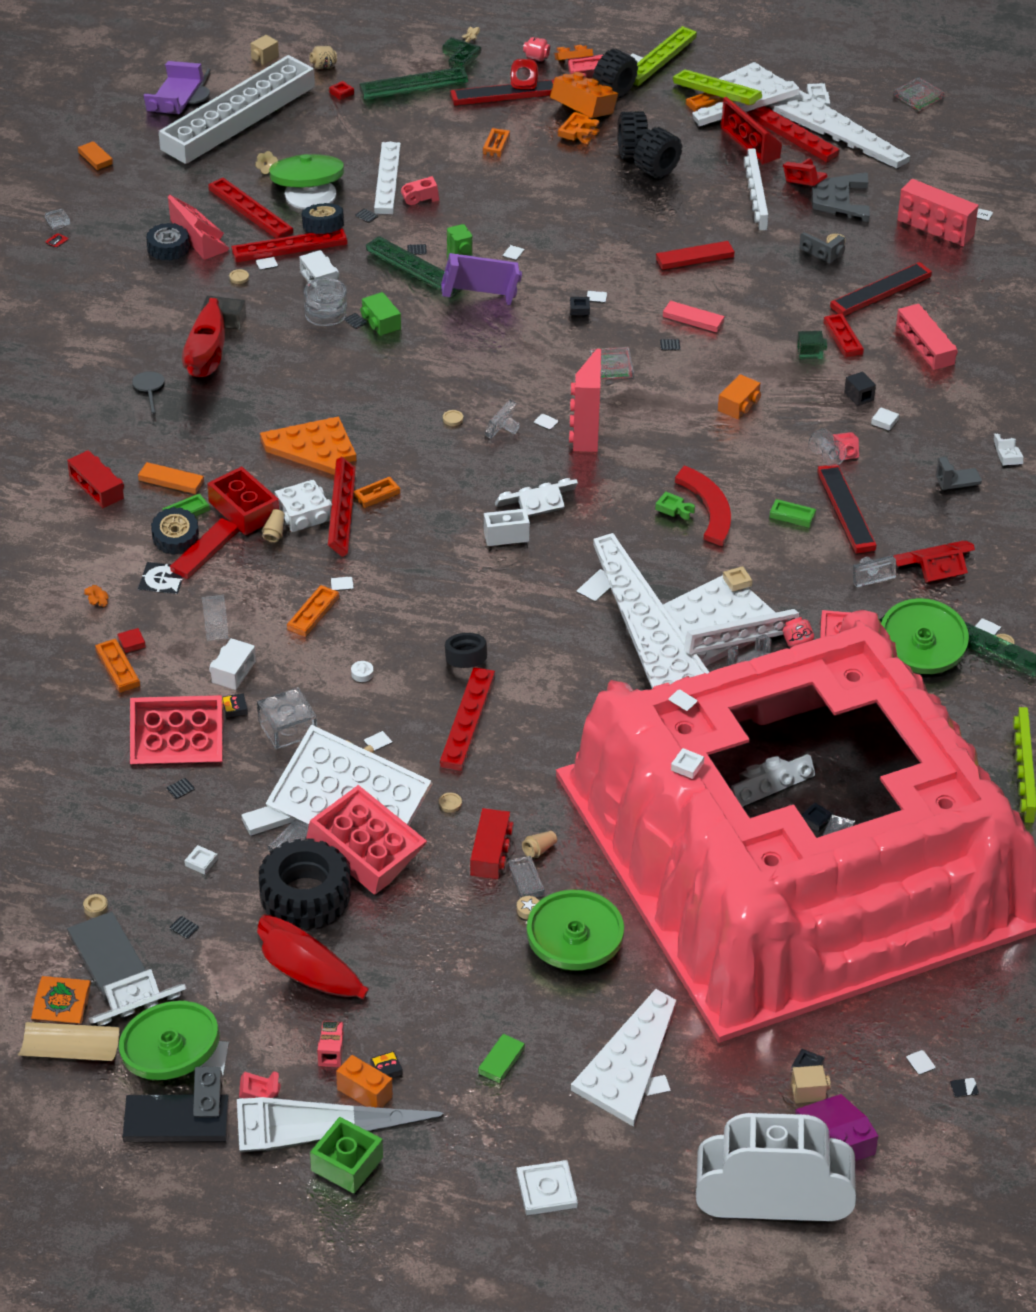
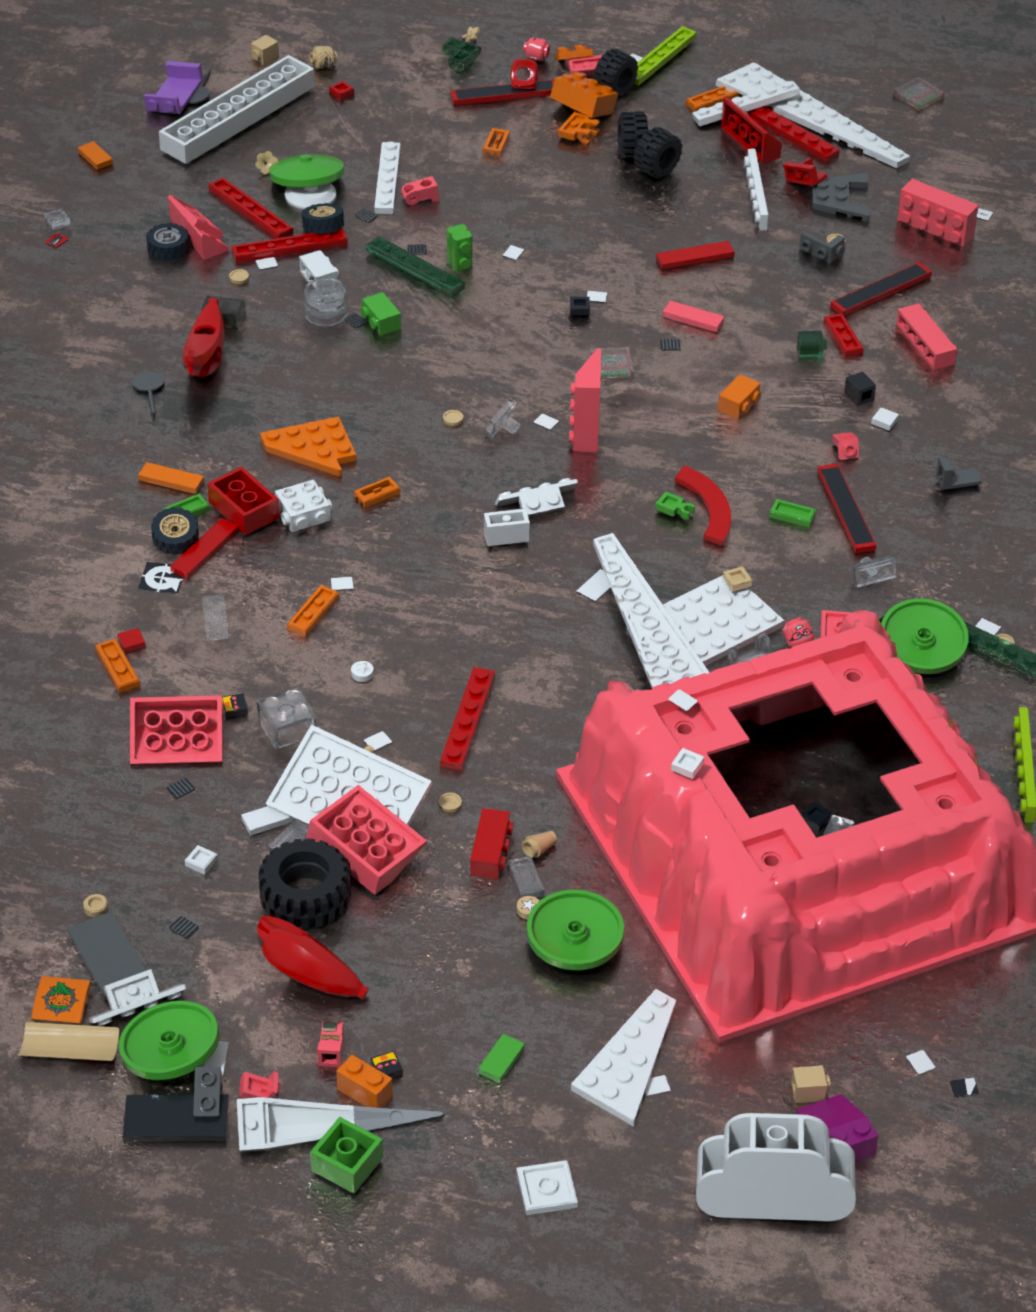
(95, 479): red brick -> none
(96, 596): orange plant -> none
(232, 664): white brick -> none
(274, 526): tan cone -> none
(341, 506): red tile -> none
(413, 82): clear green plate -> none
(465, 650): black tyre -> none
(481, 276): medium lavender panel -> none
(717, 87): lime plate -> none
(737, 631): white plate -> none
(771, 777): white bracket -> none
(806, 1058): black tile -> none
(818, 92): white slope -> none
(831, 451): clear piece -> none
(938, 561): red plate -> none
(1007, 451): white slope -> none

